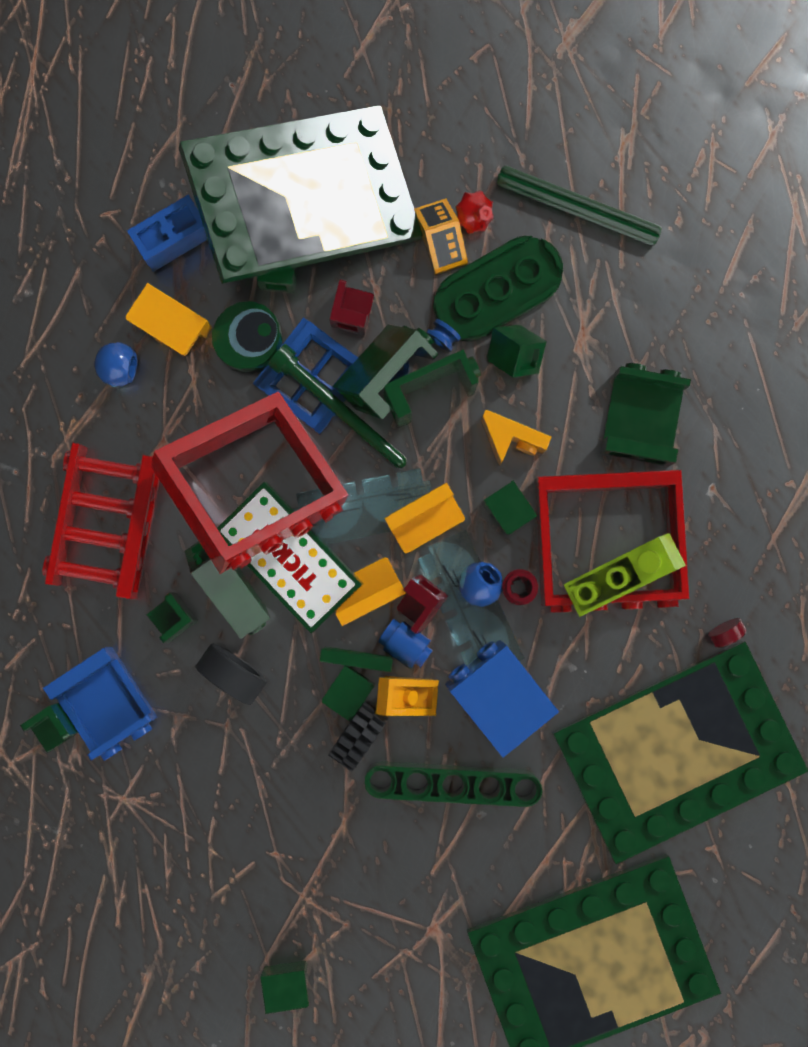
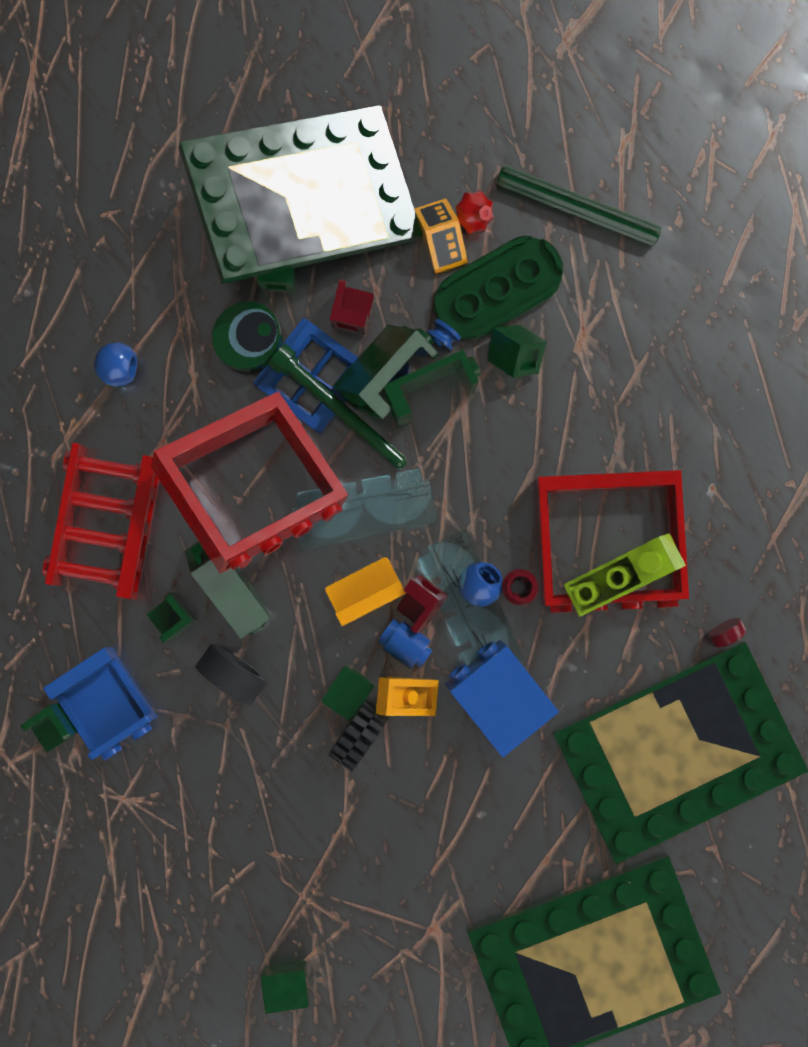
(167, 320): light orange panel -> none
(169, 233): blue hinge -> none
(302, 570): tile -> none
(356, 659): dark green tile -> none
(425, 518): light orange panel -> none
(468, 793): dark green beam -> none
(502, 431): light orange slope -> none
(509, 508): dark green panel -> none
(644, 414): dark green panel -> none

